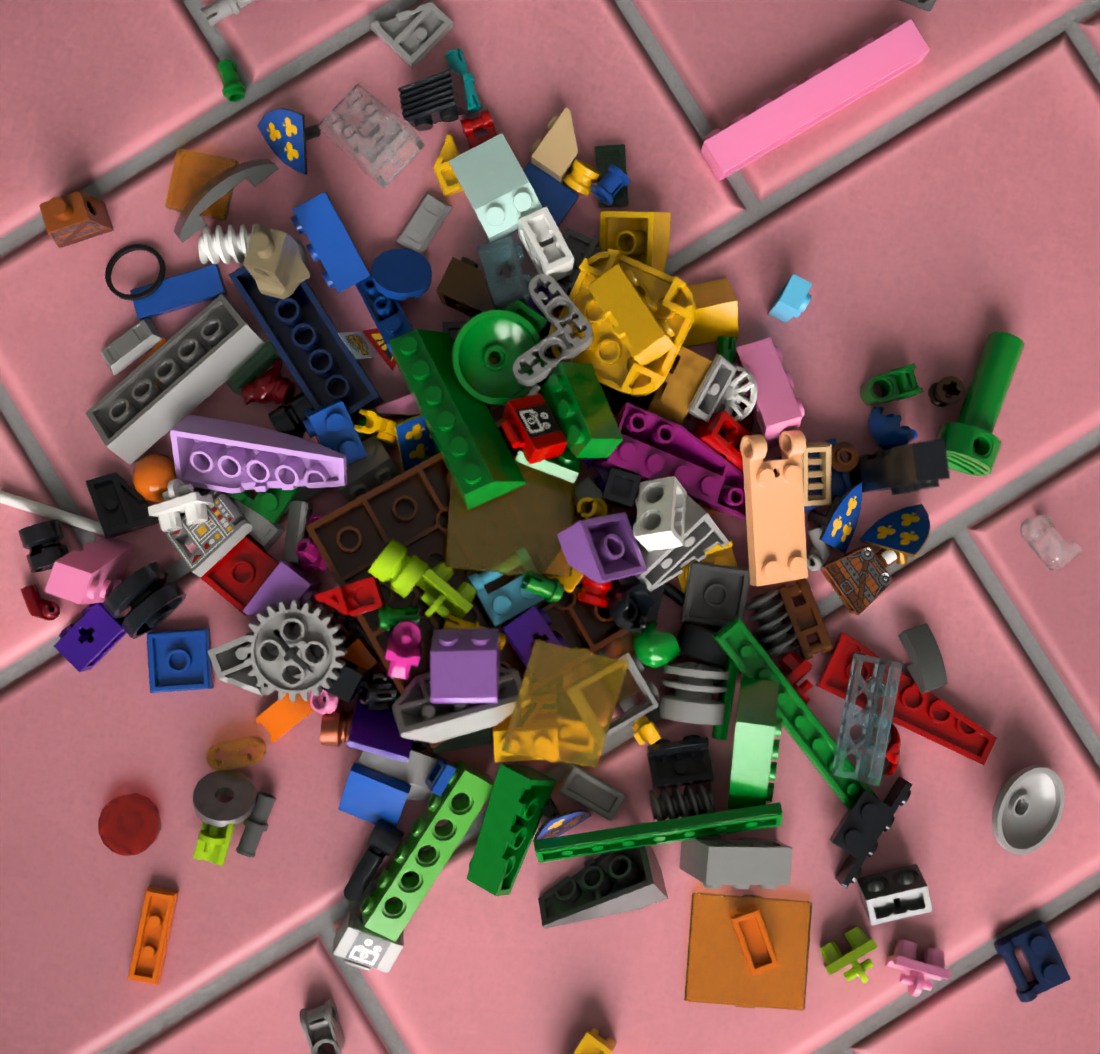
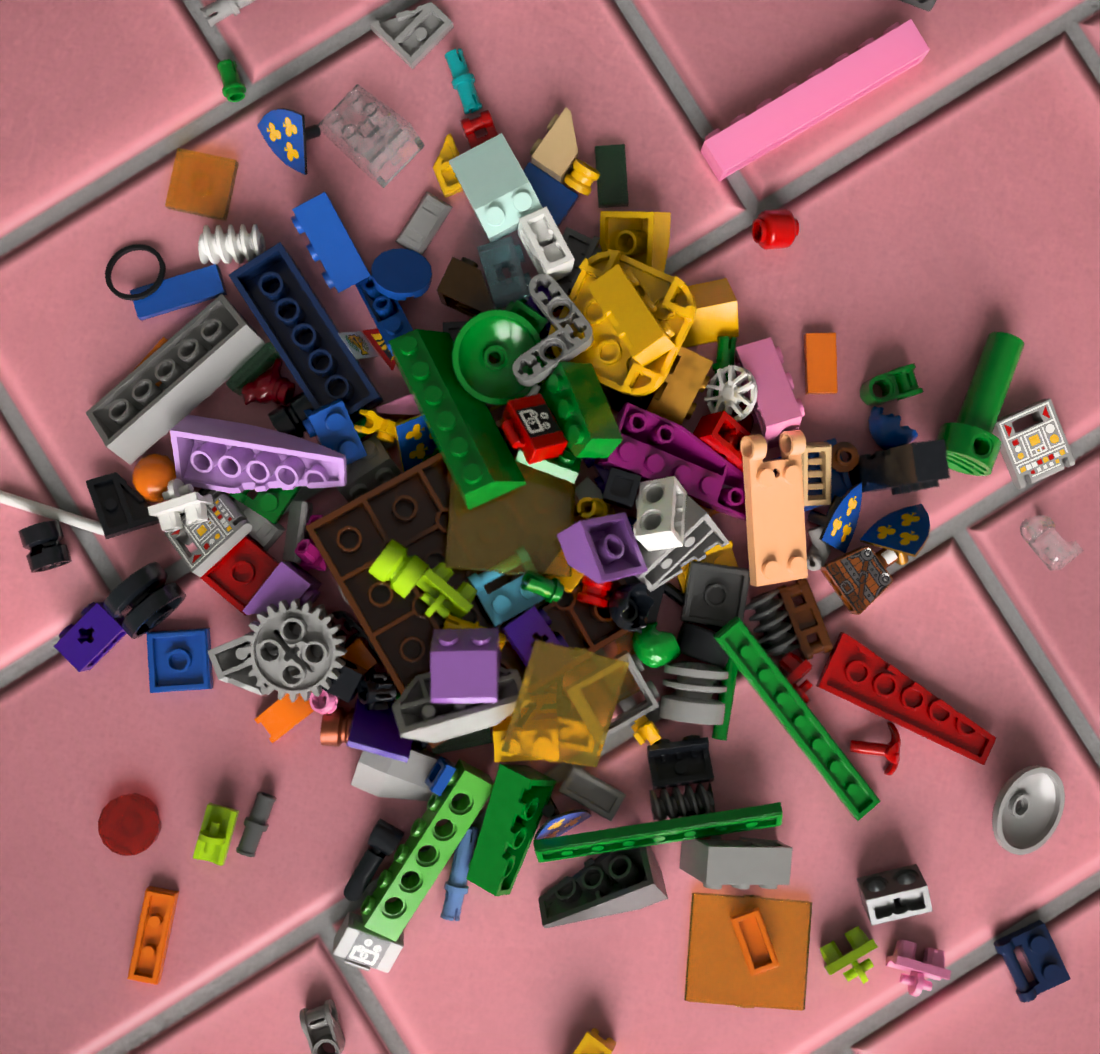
(37, 606): dark red arm -> none
(71, 218): dark orange torso -> none
(90, 573): bright pink wedge -> none
(130, 346): light grey tile -> none
(190, 220): dark grey slope -> none
(219, 783): flat silver tile -> none
(237, 759): clear yellow beam -> none
(276, 262): dark tan piece -> none
(354, 597): red slope -> none
(373, 796): blue tile -> none
(390, 617): green pin -> none
(403, 648): dark pink hips -> none
(433, 100): black brick -> none
(457, 886): none -> medium blue pin
(610, 184): blue bush -> none
(712, 388): light grey slope -> none
(755, 744): green wedge -> none
(775, 229): none -> red head
(791, 299): medium azure piece -> none
(820, 363): none -> orange tile
(864, 825): black bracket -> none
(876, 721): clear light blue fence -> none
(927, 664): dark grey slope -> none
(954, 388): dark brown bush -> none
(1036, 449): none -> light grey container

